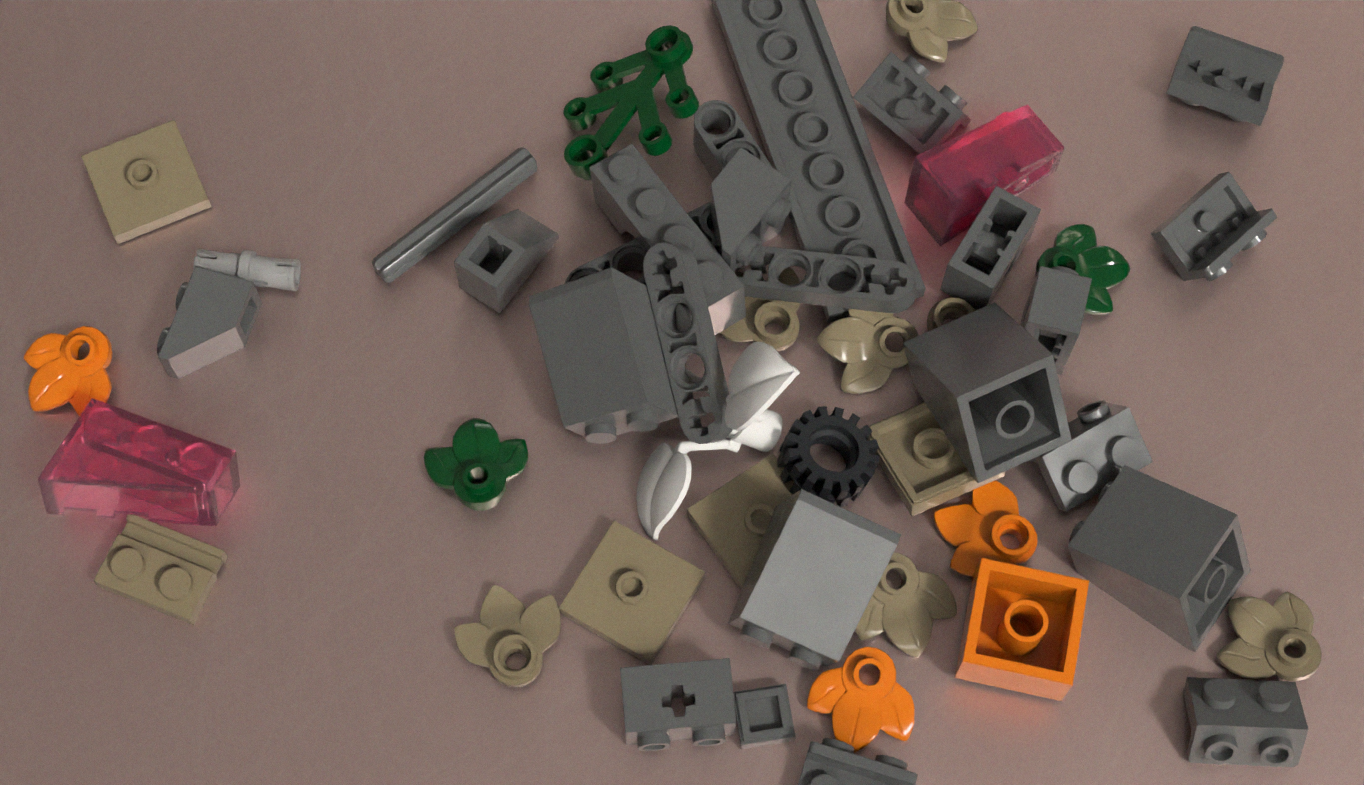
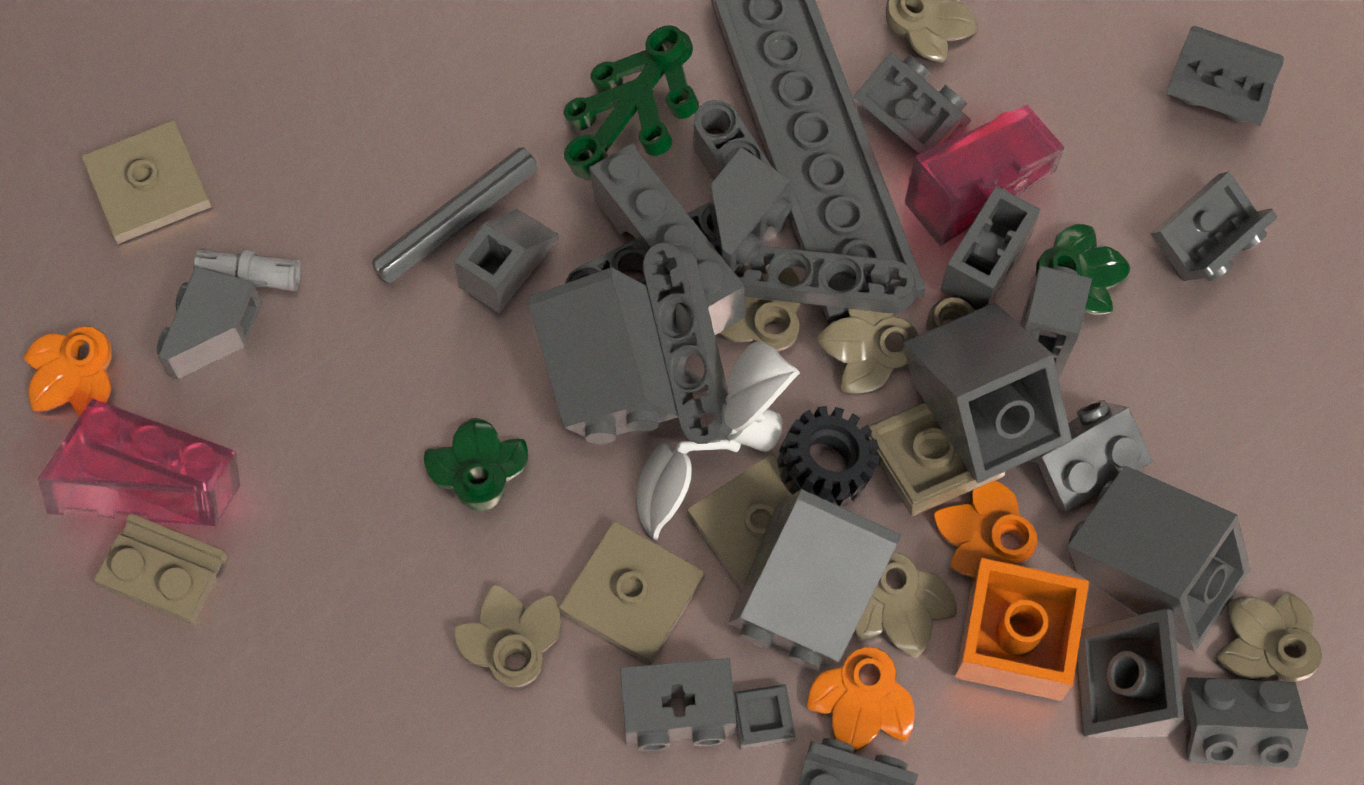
(1130, 677): none -> dark grey slope

